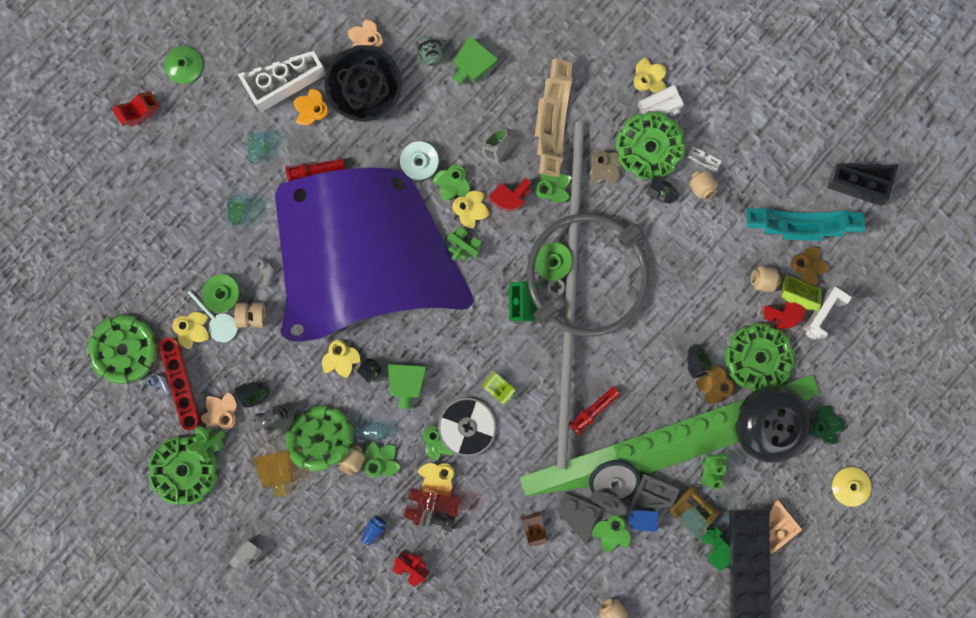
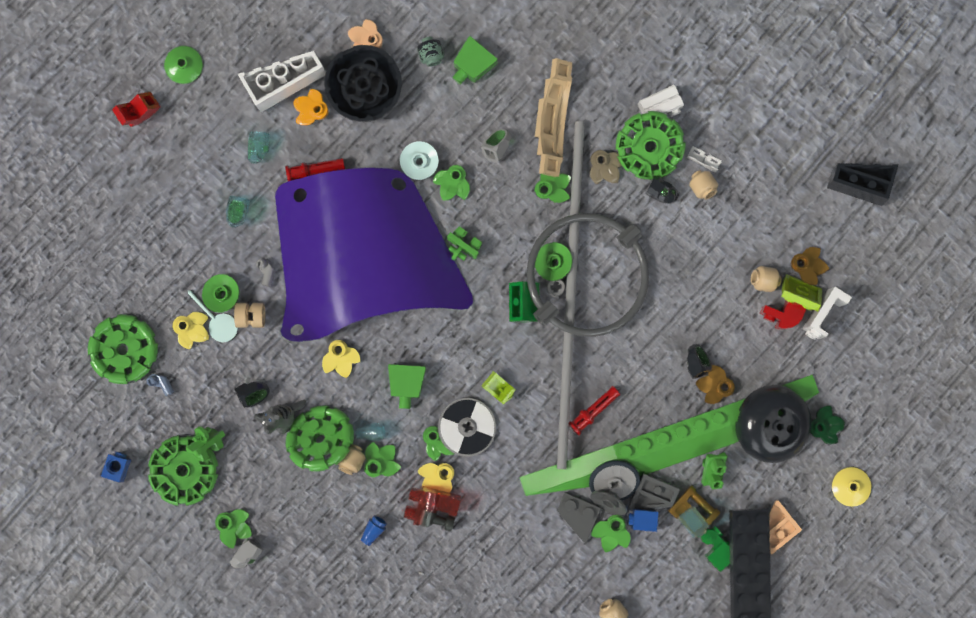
(108, 471): none -> blue brick
(173, 377): red beam -> none
(218, 410): light nougat plate -> none
(235, 529): none -> bright green plate
(275, 471): clear yellow torso -> none
(369, 370): black rock -> none
(413, 566): red hips -> none
(473, 209): light yellow plate -> none
(508, 200): red brick -> none
(534, 529): reddish brown bracket -> none
(651, 74): light yellow plate -> none
(749, 351): bright green plate -> none
(805, 225): teal piece -> none

